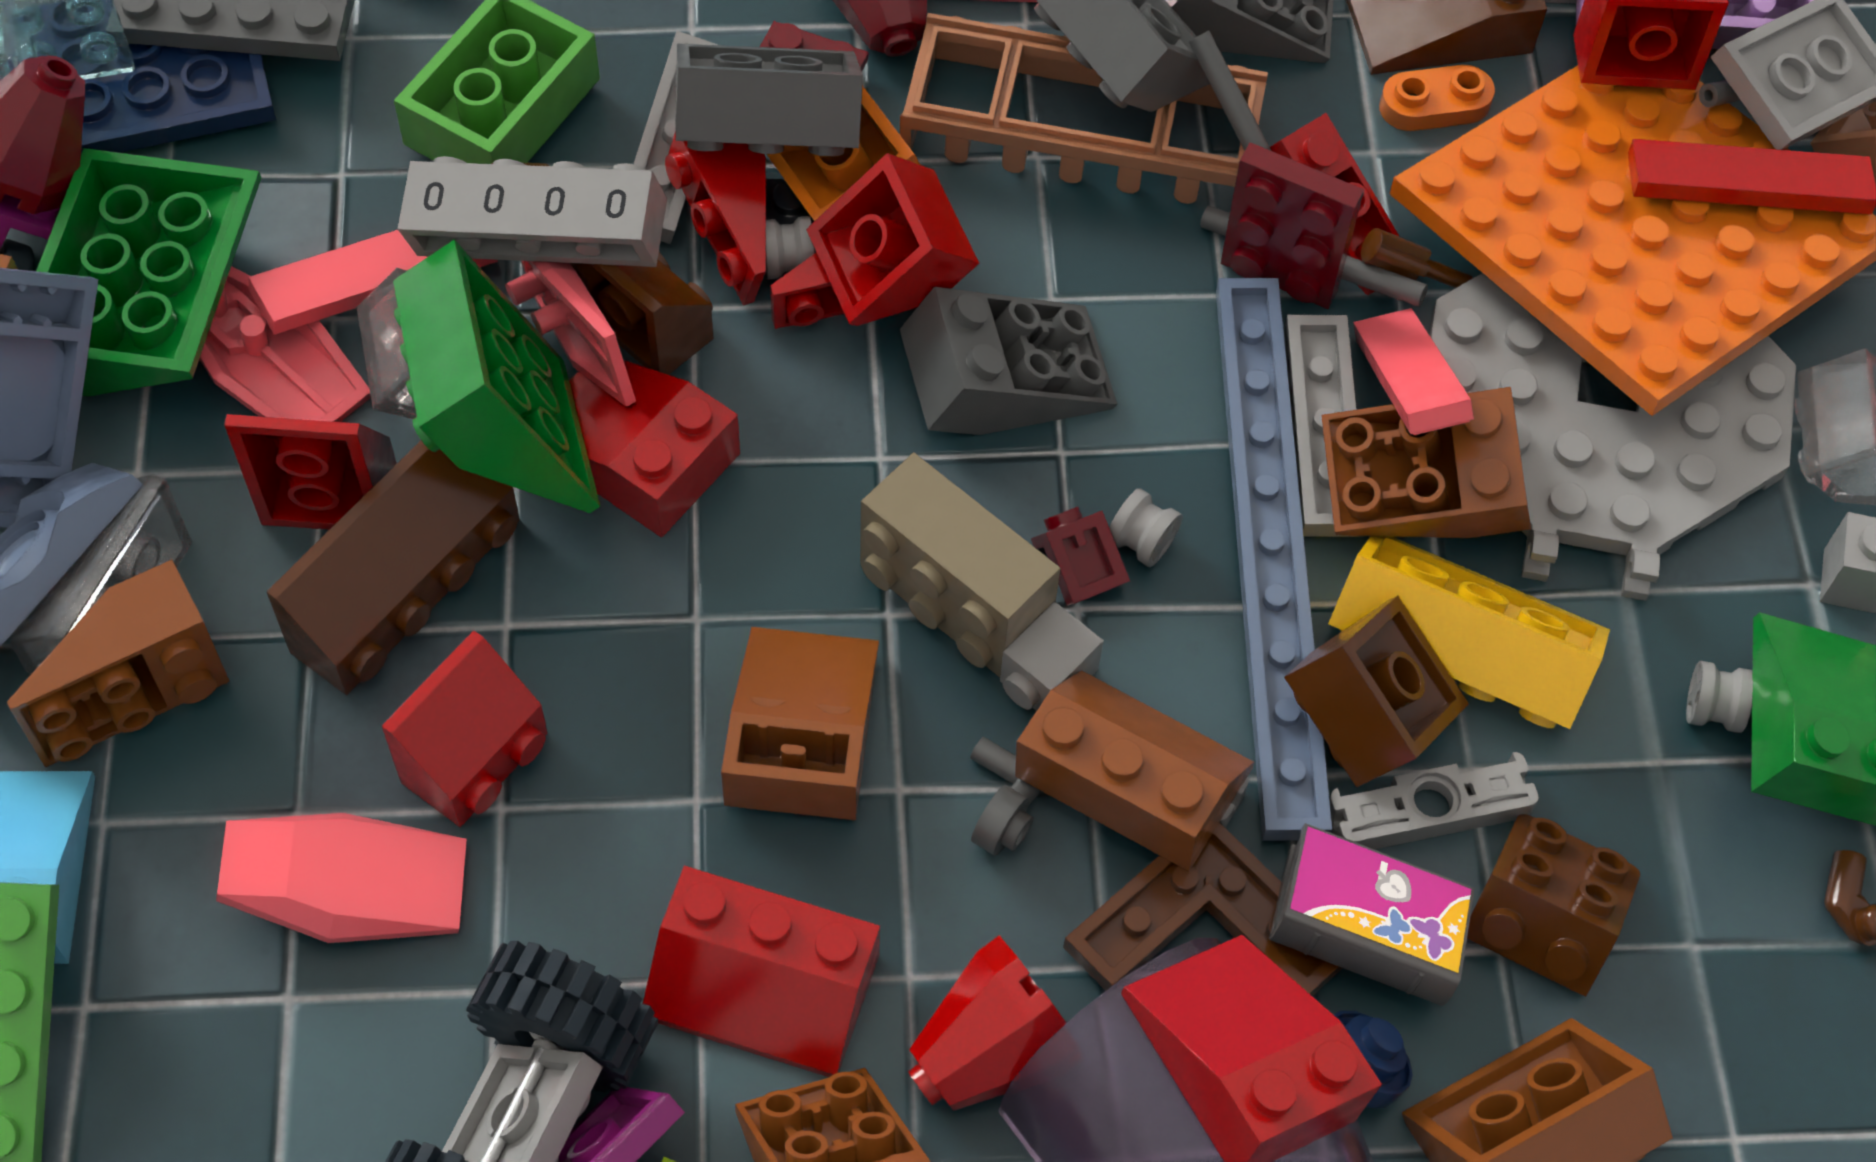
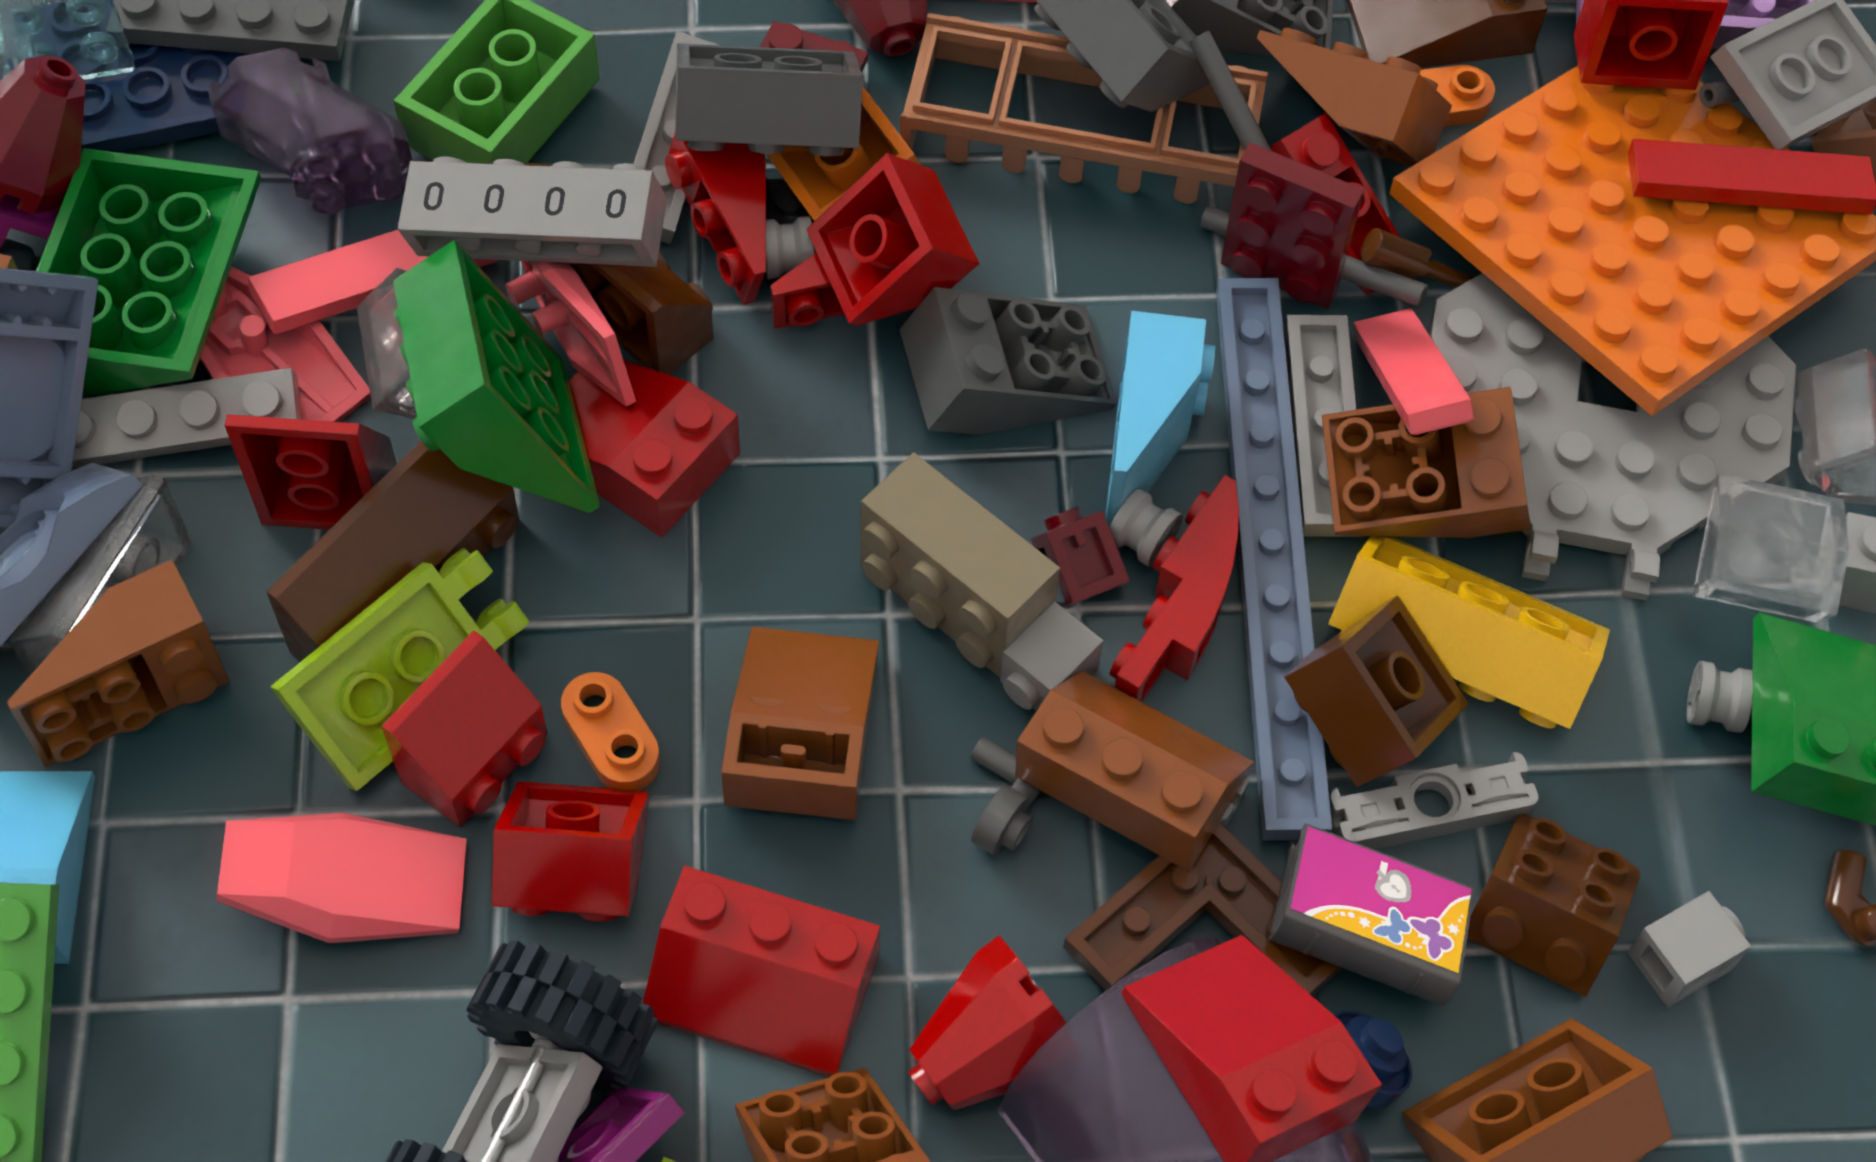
(179, 416): none -> light grey plate
(312, 130): none -> clear purple brick
(382, 658): none -> lime tile
(569, 850): none -> red slope
(608, 727): none -> orange plate
(1159, 391): none -> medium azure slope
(1188, 595): none -> red slope
(1376, 103): none -> dark orange slope
(1689, 948): none -> light grey brick
(1773, 549): none -> clear slope

